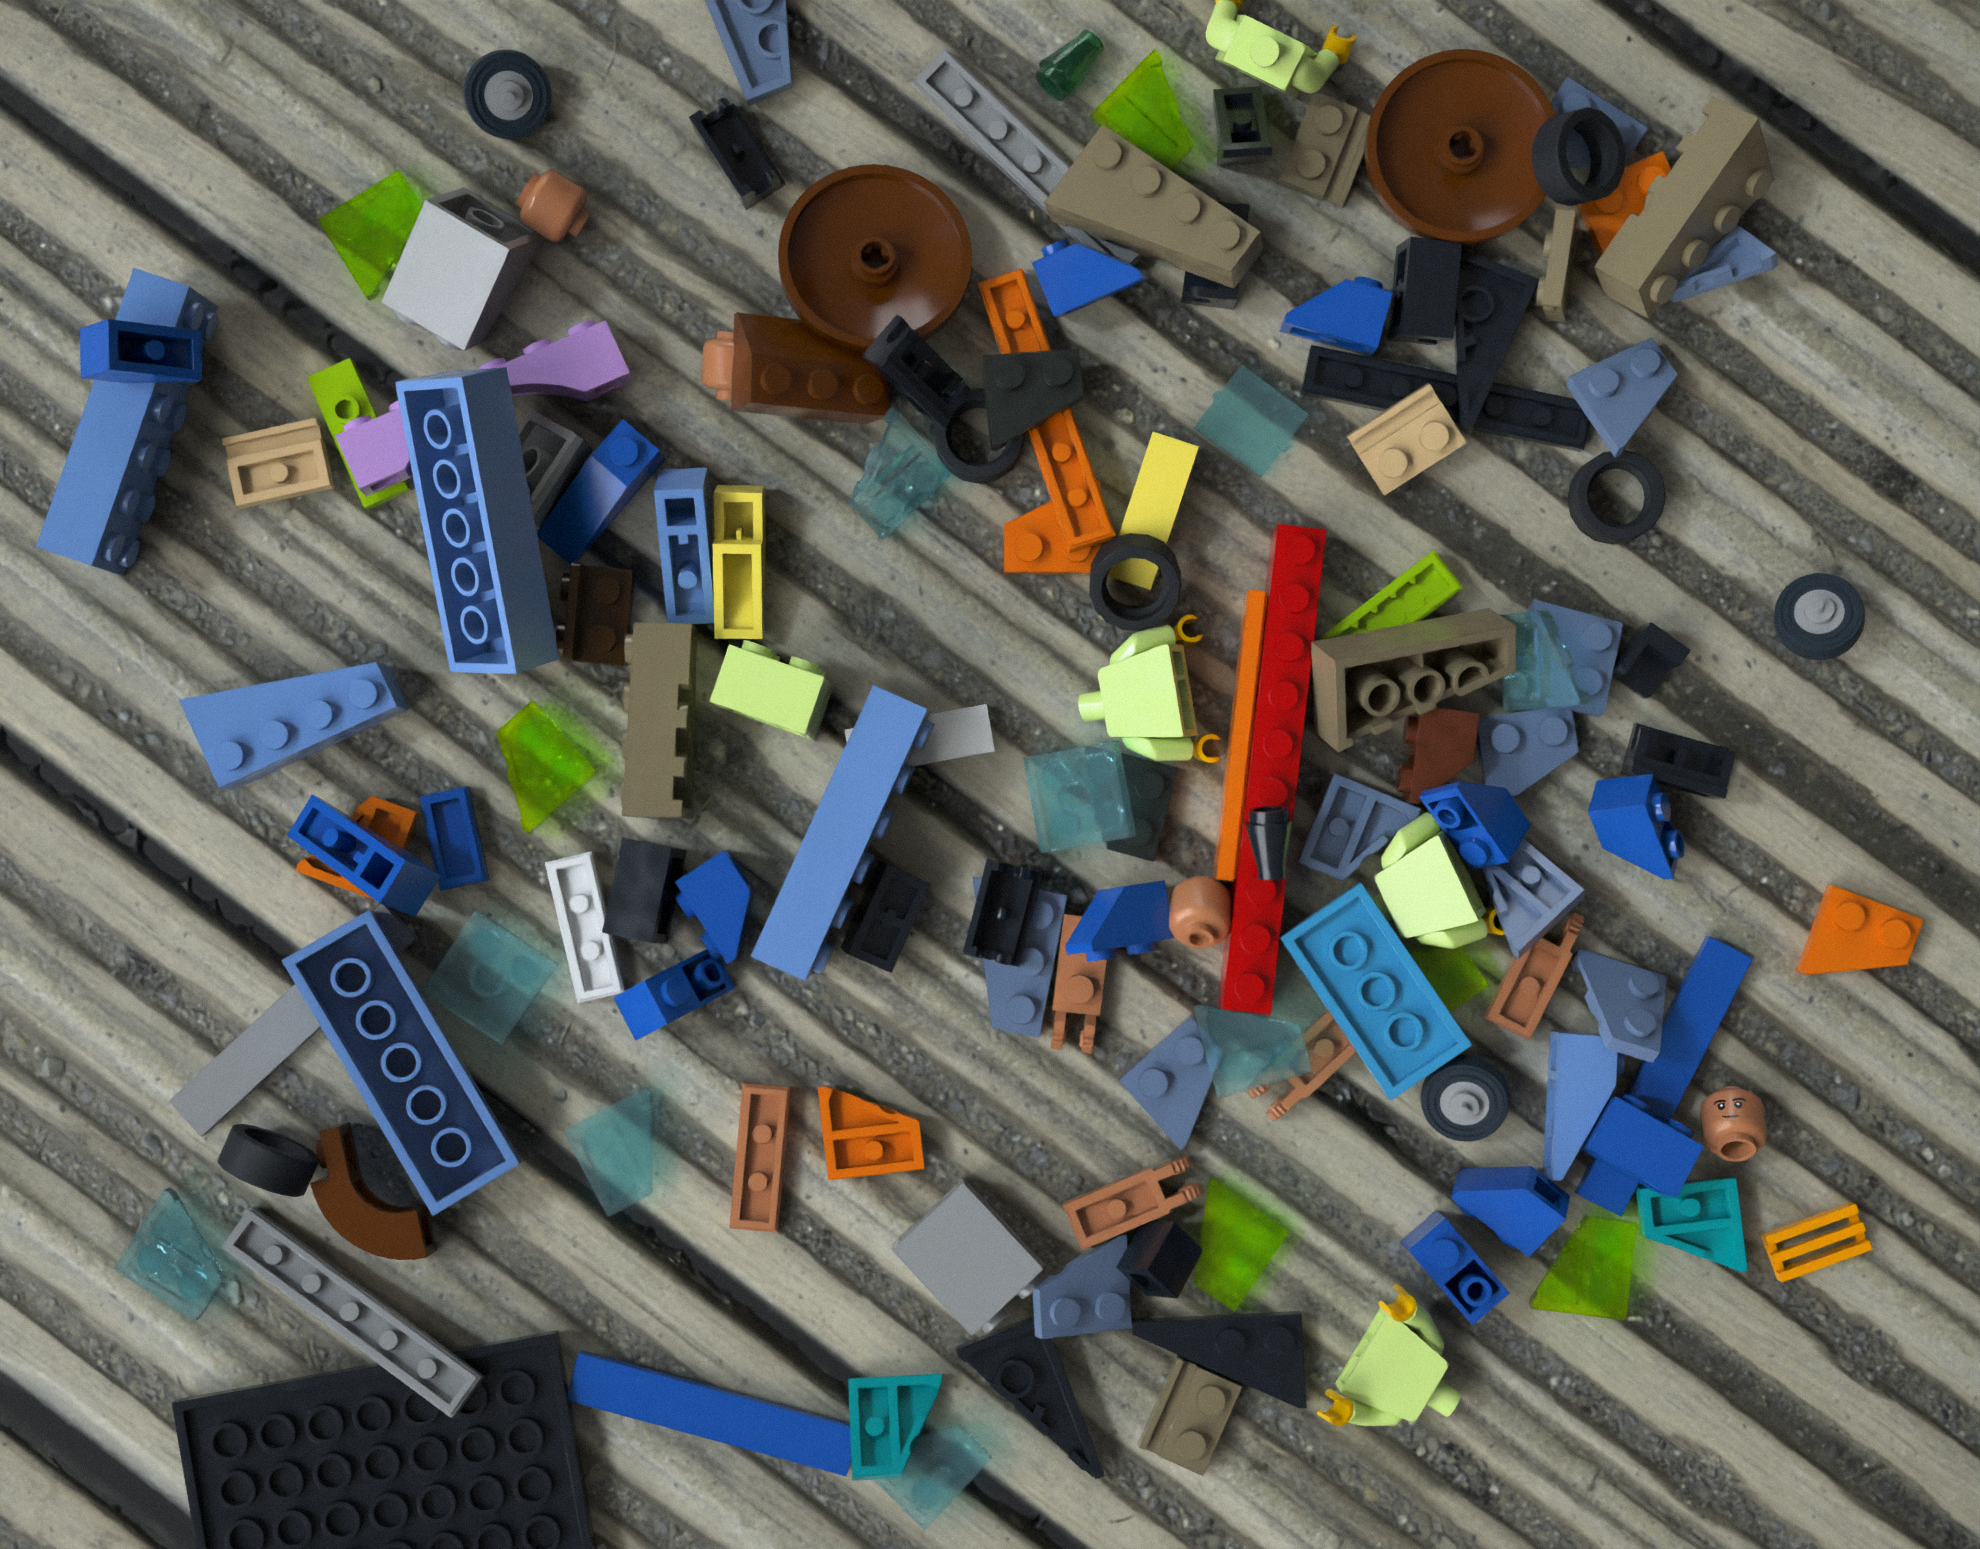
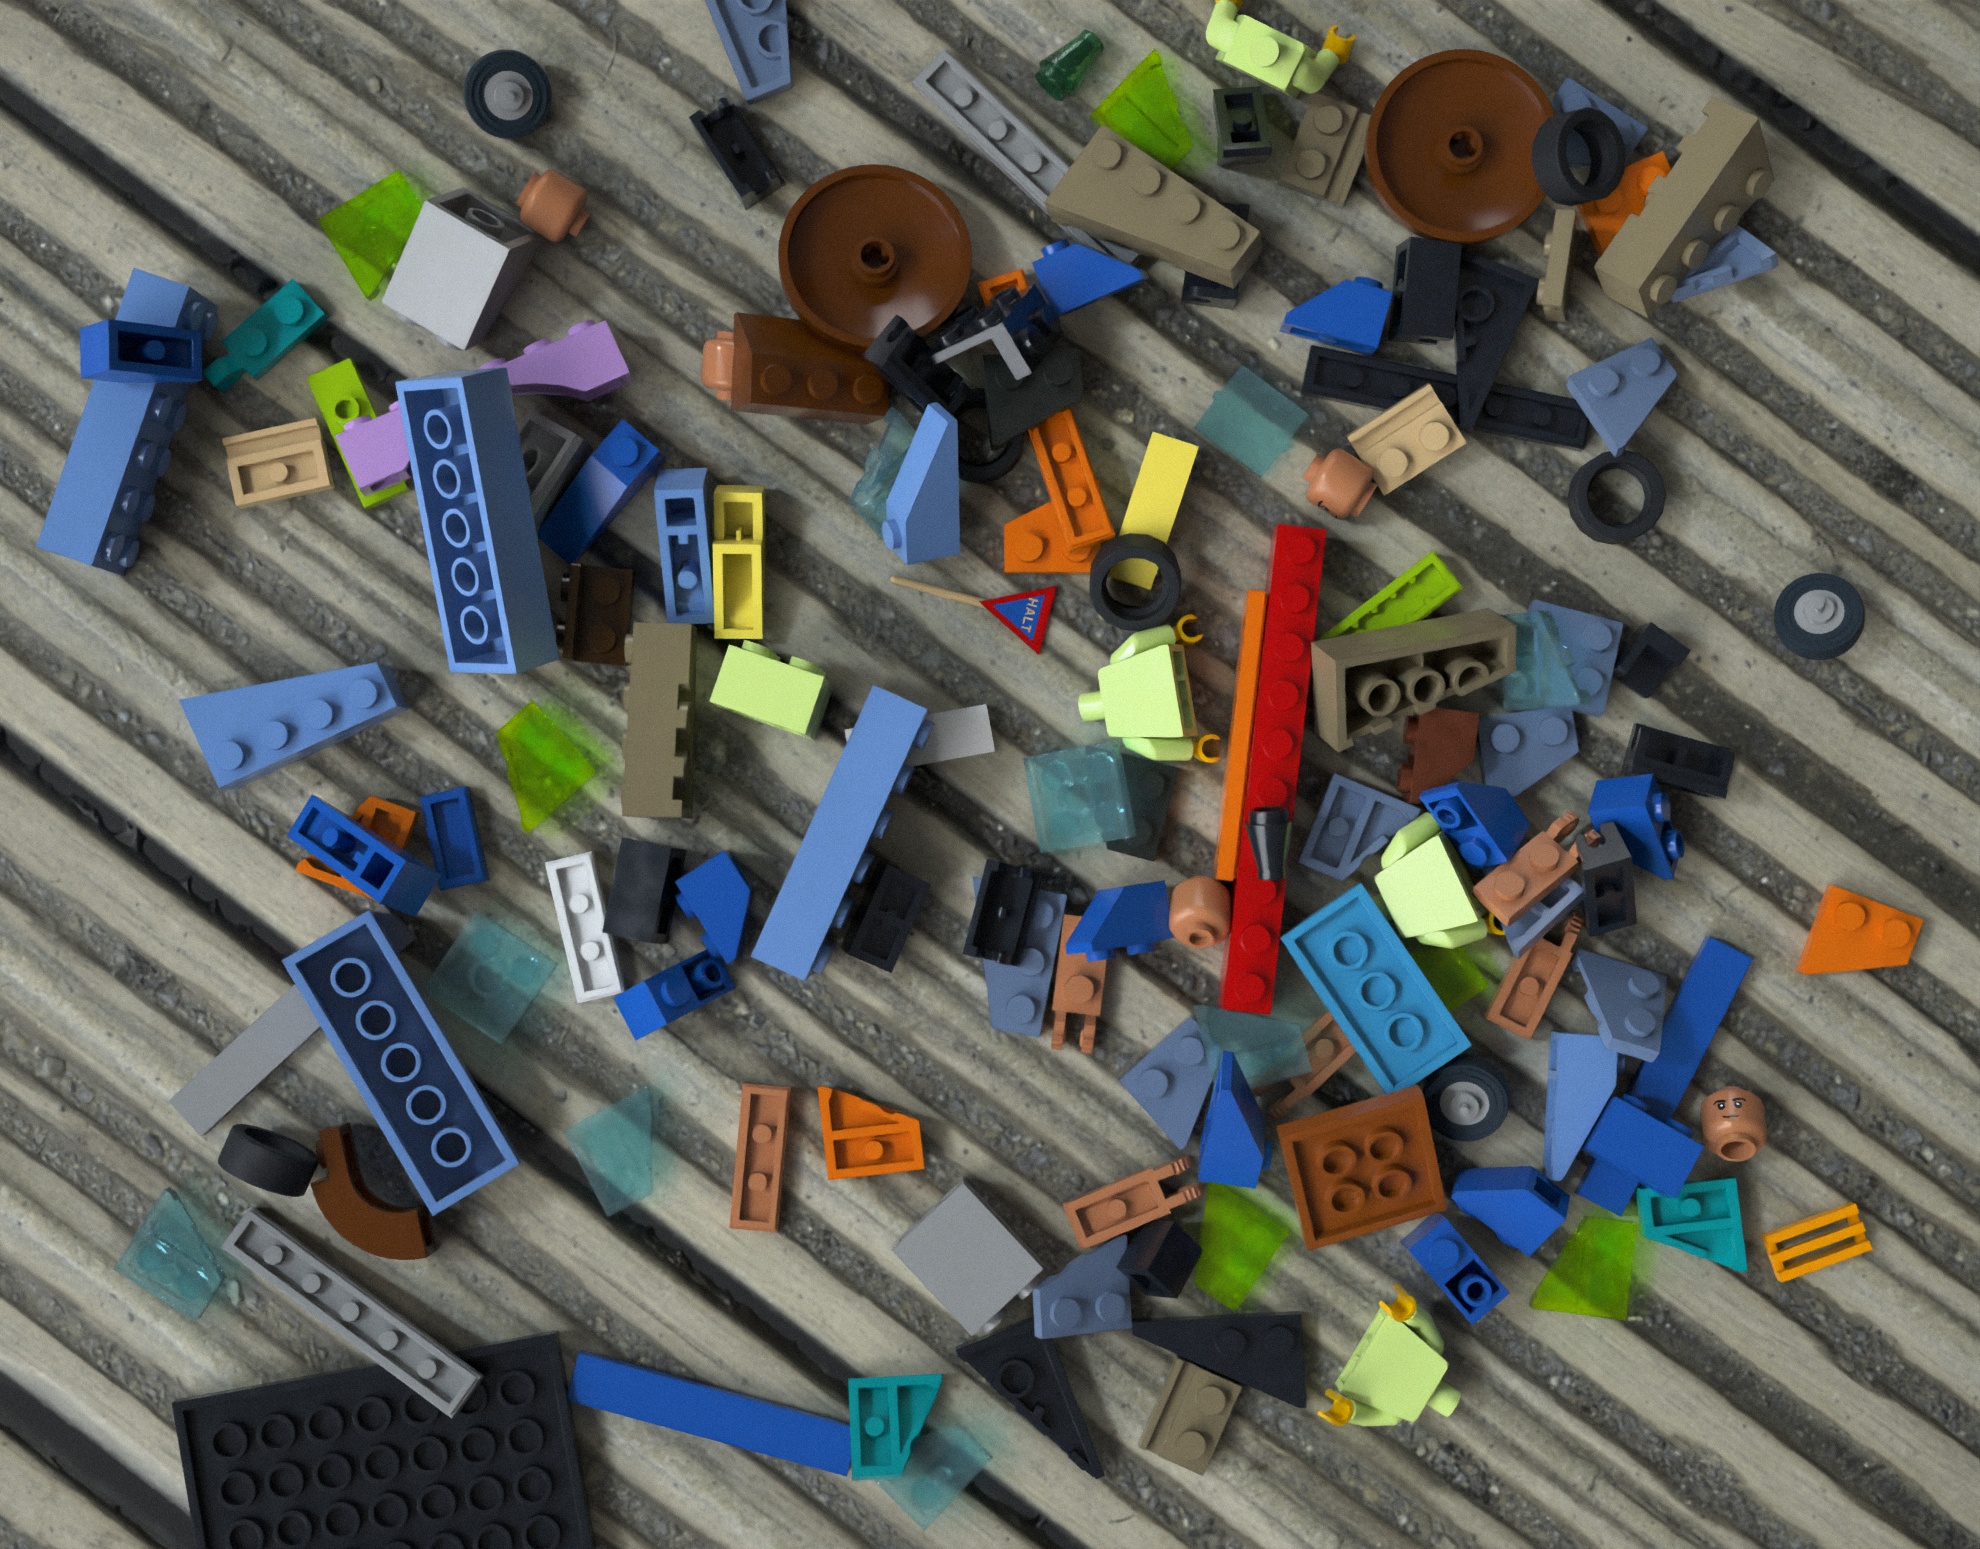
(266, 336): none -> teal plate
(925, 495): none -> medium blue slope
(1015, 321): none -> black bracket
(1021, 613): none -> piece
(1234, 1131): none -> blue slope
(1339, 483): none -> nougat head
(1362, 1167): none -> dark orange plate
(1532, 871): none -> nougat hinge
(1607, 882): none -> black hinge

